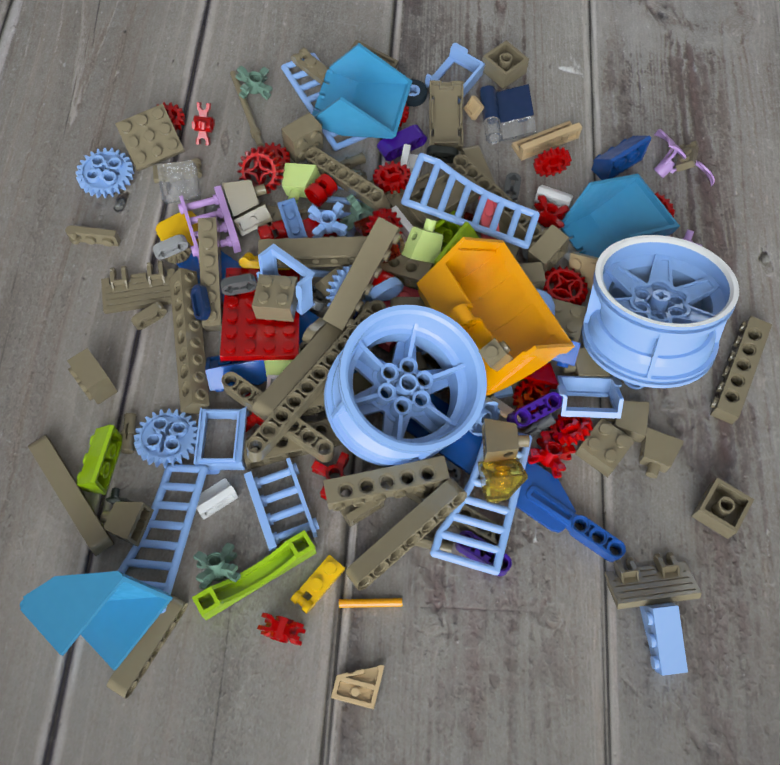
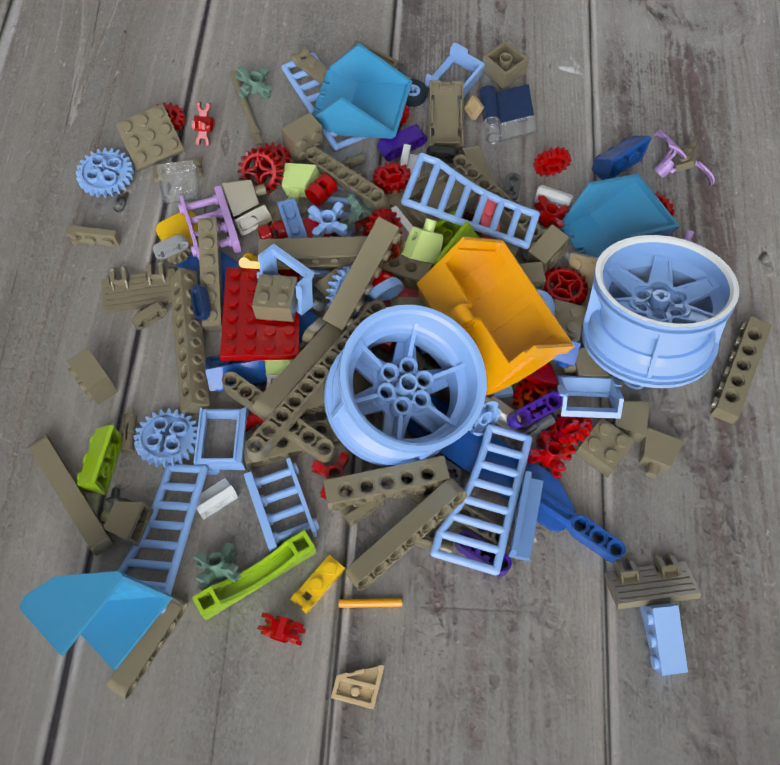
(238, 284): dark grey beam -> none
(496, 354): dark tan brick -> none
(501, 440): dark tan torso -> none
(501, 478): clear yellow slope -> none
(526, 518): none -> medium blue fence
(546, 139): tan fence -> none
(722, 508): dark tan brick -> none

